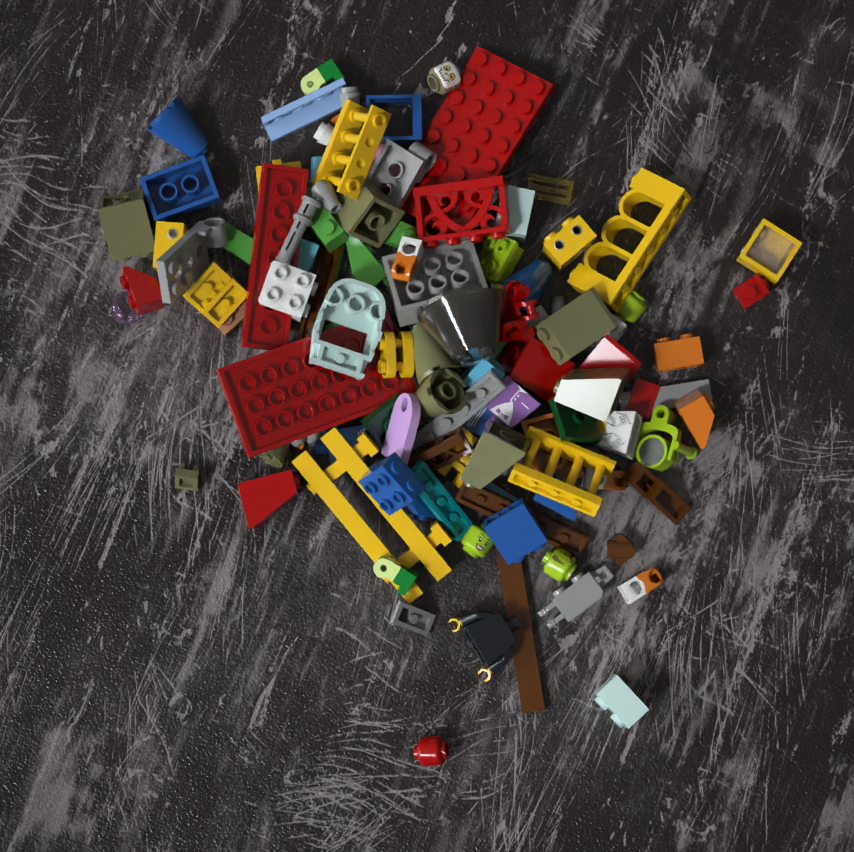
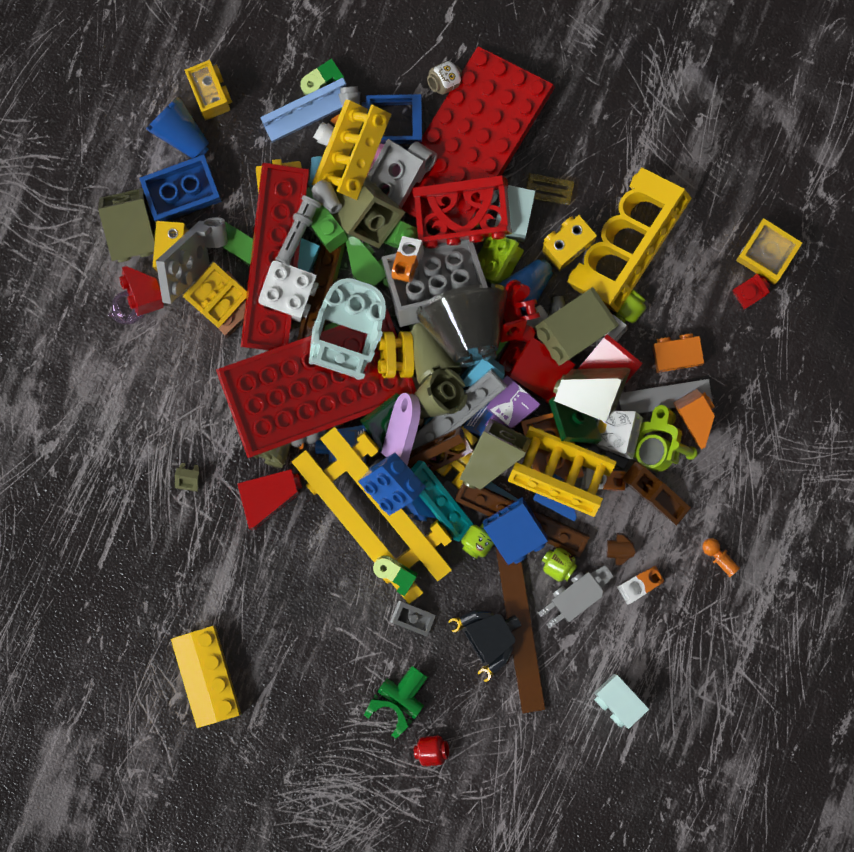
(206, 86): none -> yellow piece
(206, 676): none -> yellow slope
(400, 698): none -> green connector
(642, 397): red sticker -> none
(712, 548): none -> orange pin

